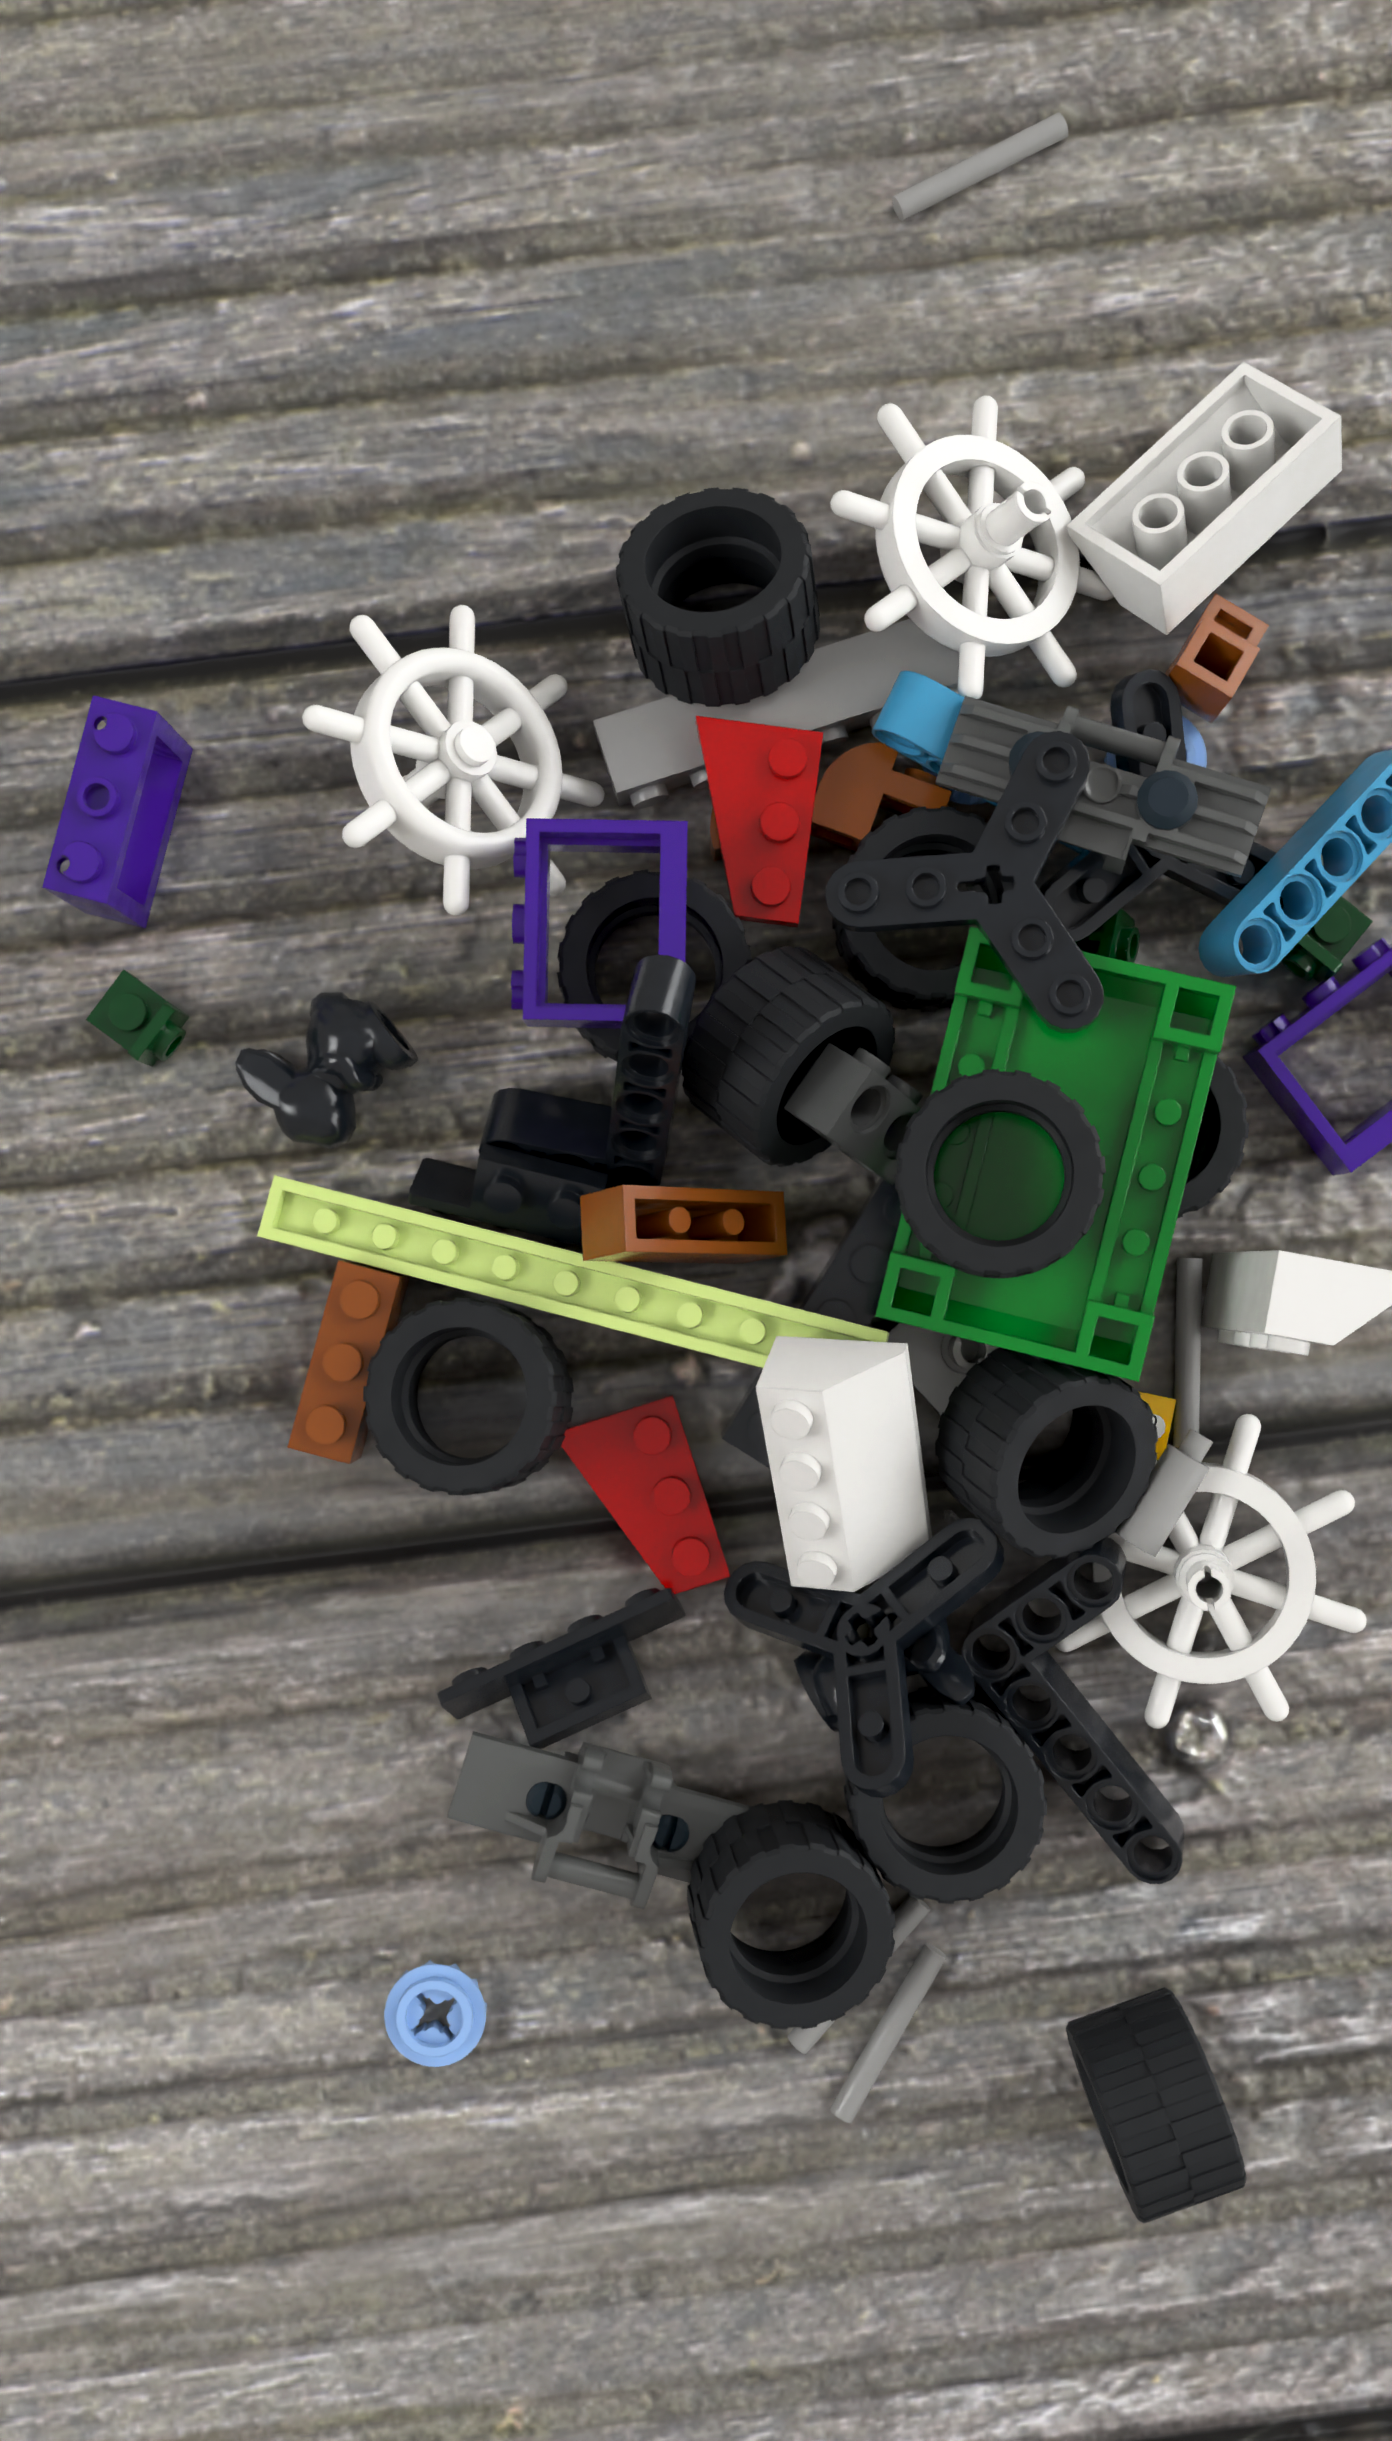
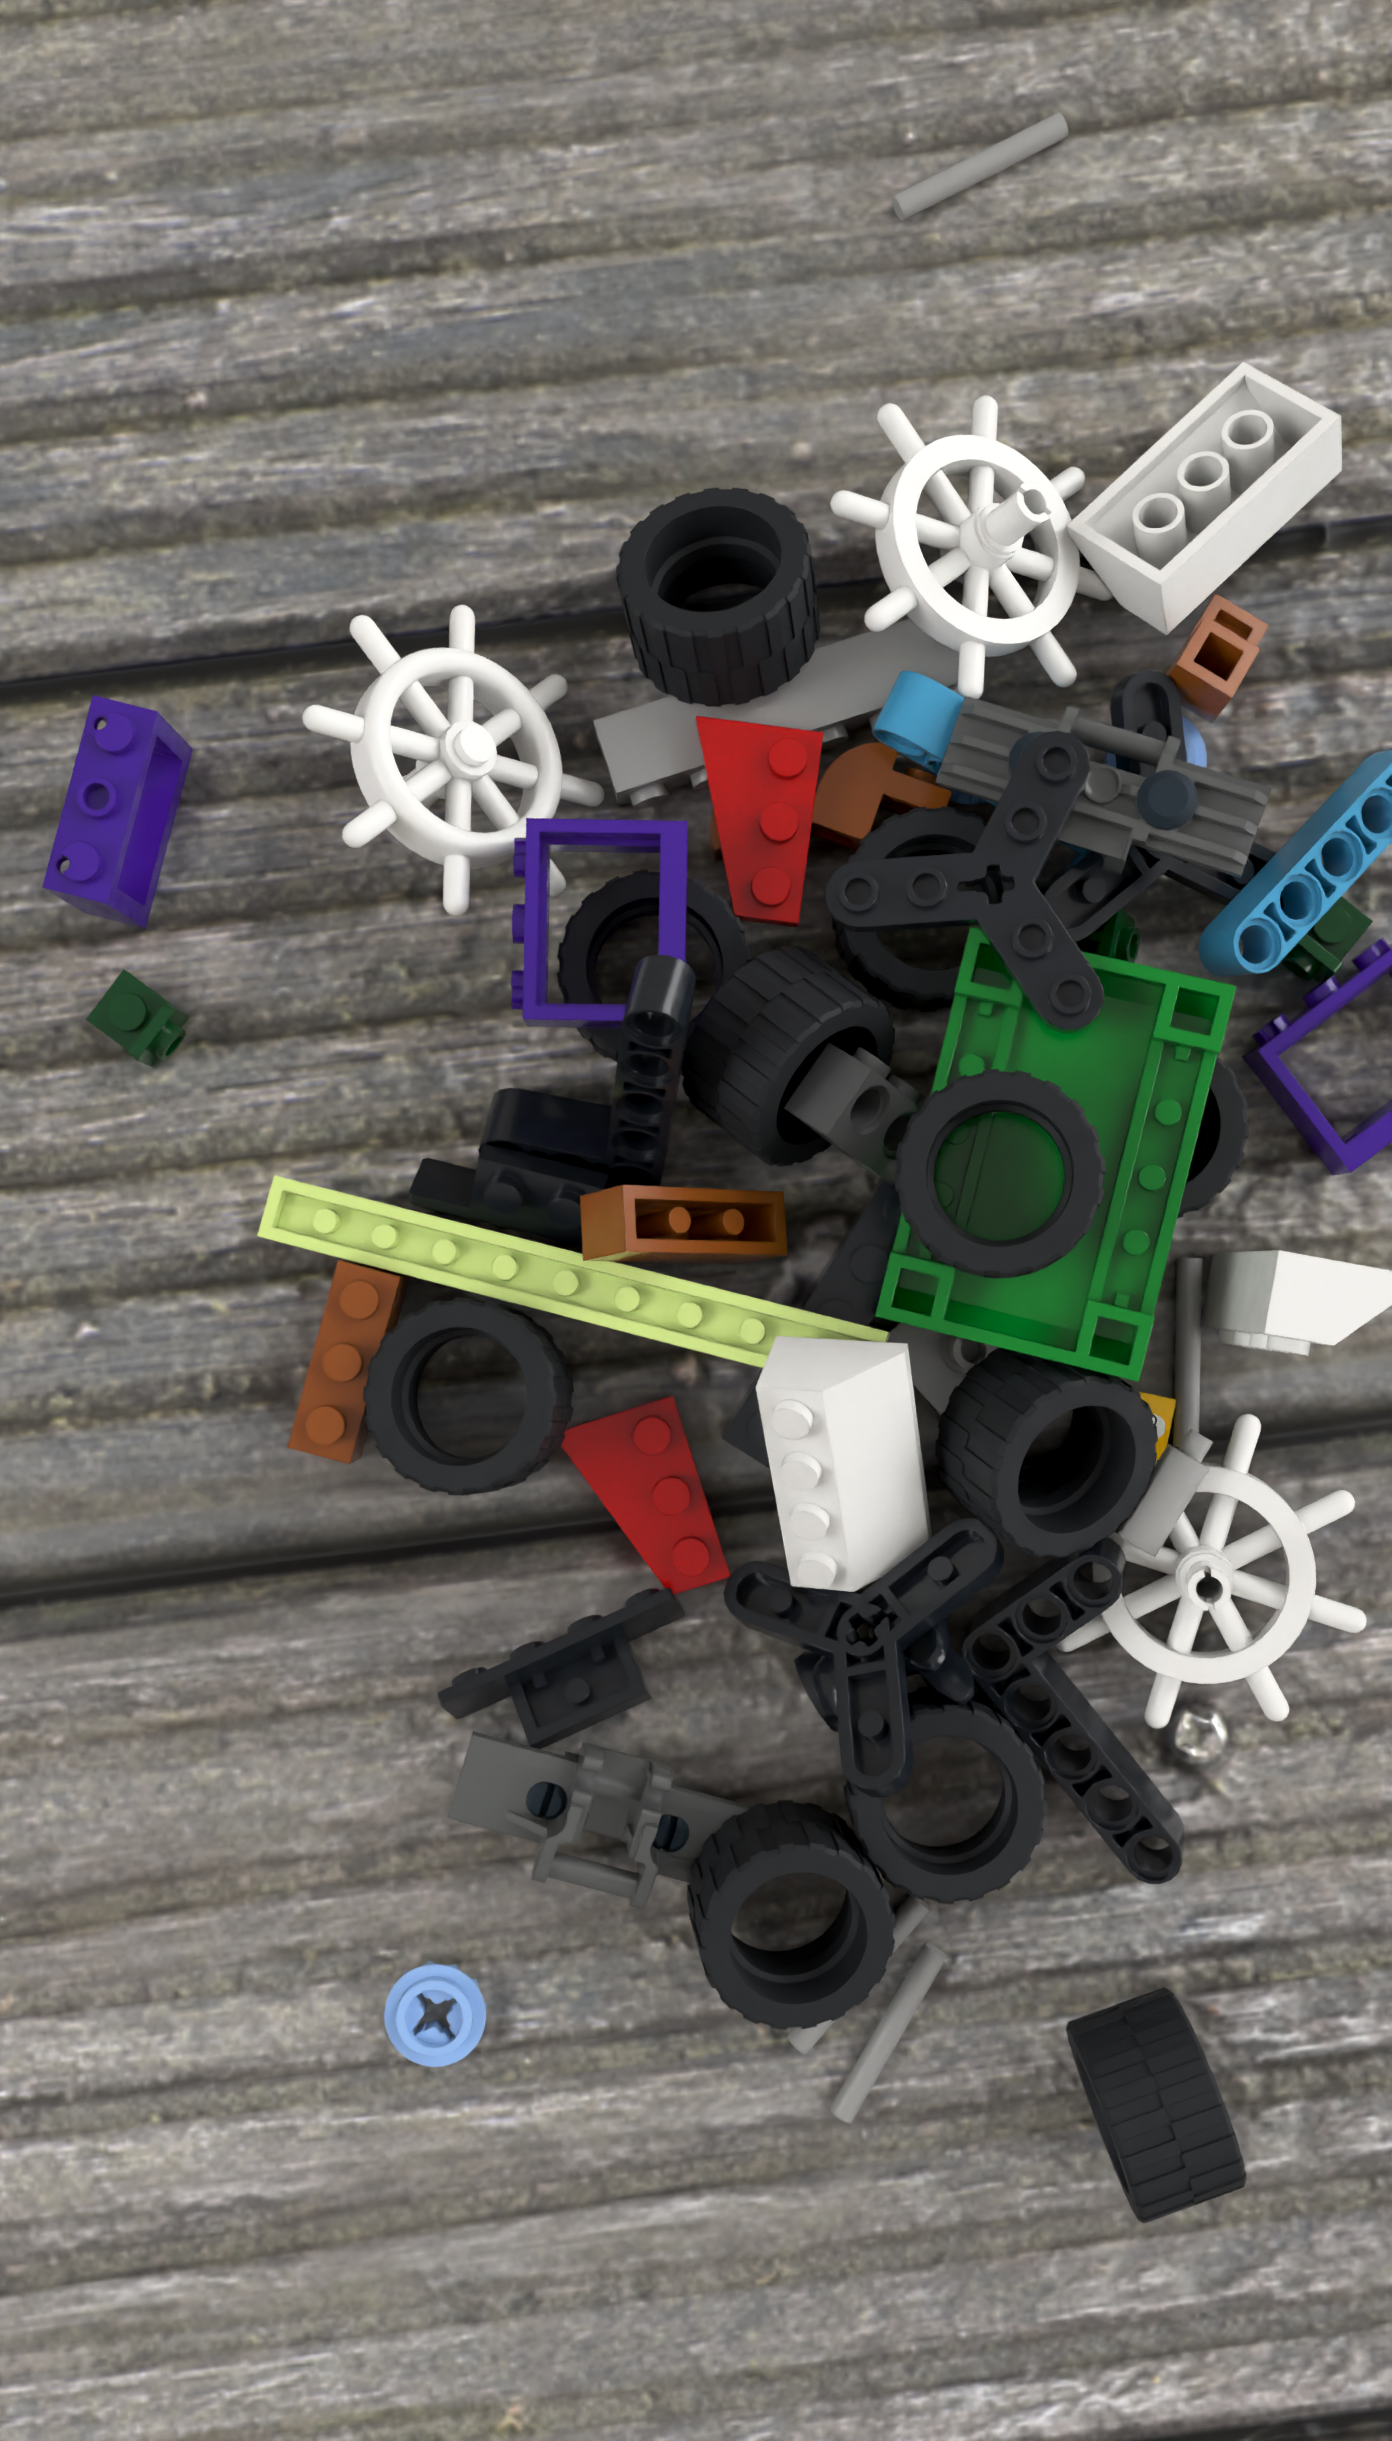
(345, 1054): black animal -> none

